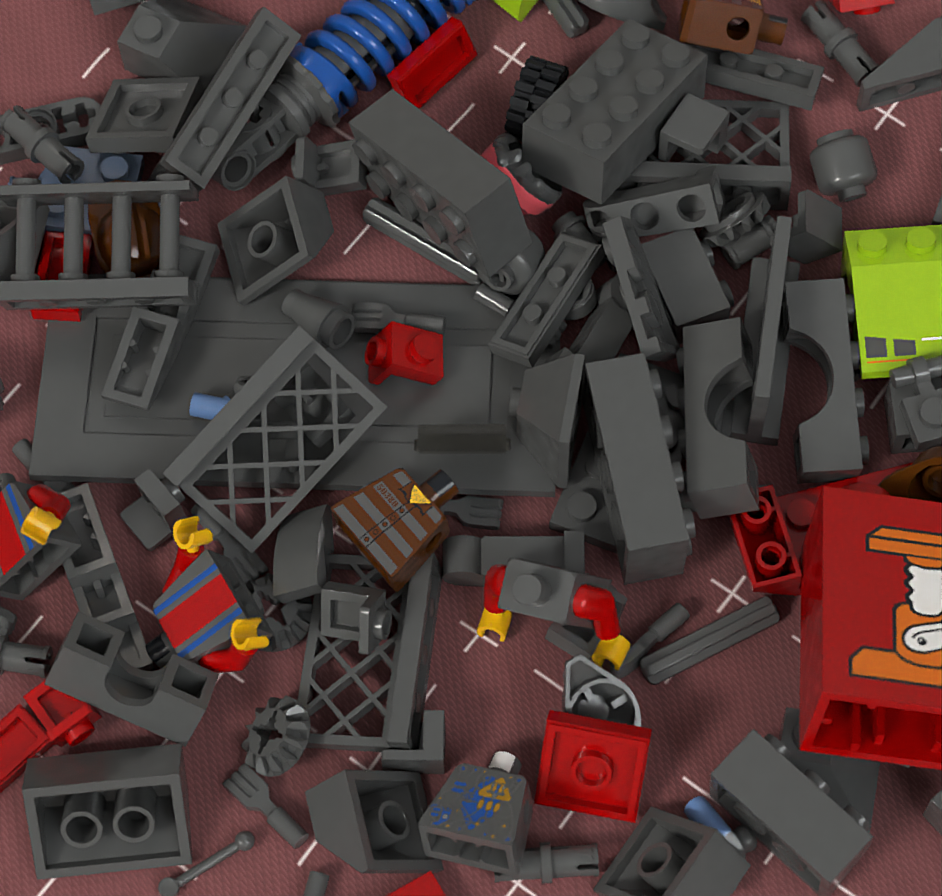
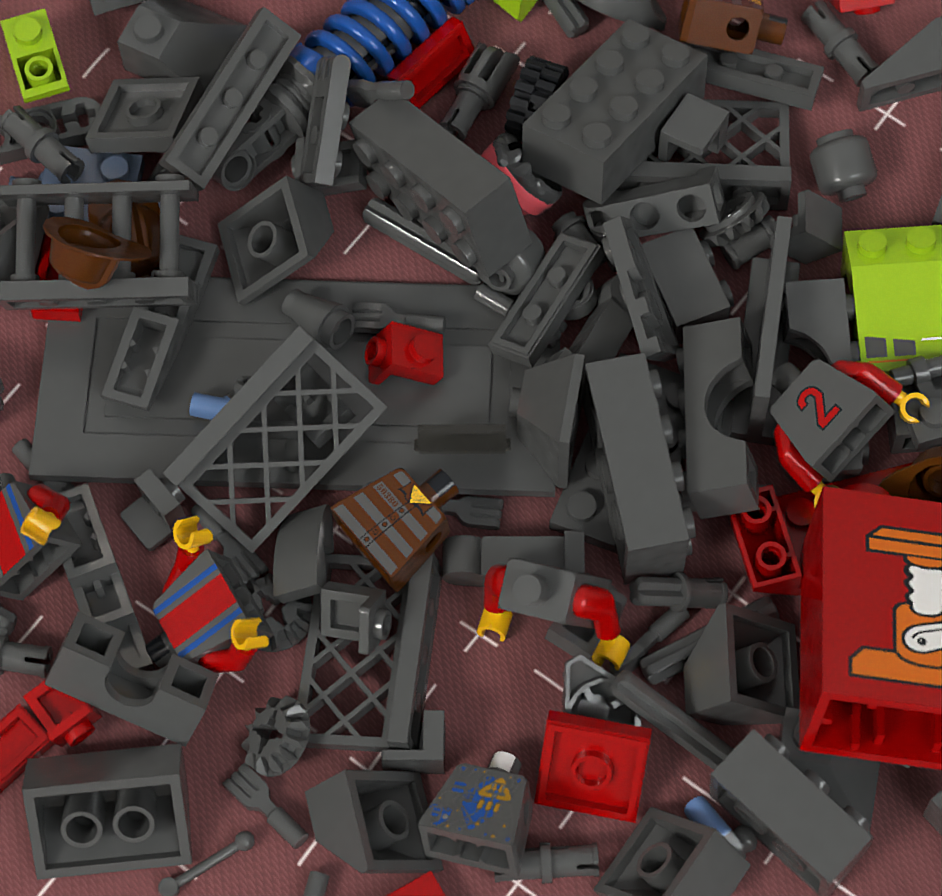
(35, 55): none -> lime slope
(88, 252): none -> reddish brown piece
(326, 120): none -> dark grey hinge
(365, 93): none -> dark grey piece
(479, 87): none -> dark grey arm
(669, 719): none -> dark grey axle
(678, 592): none -> dark grey axle
(742, 669): none -> dark grey slope
(831, 416): none -> dark grey torso

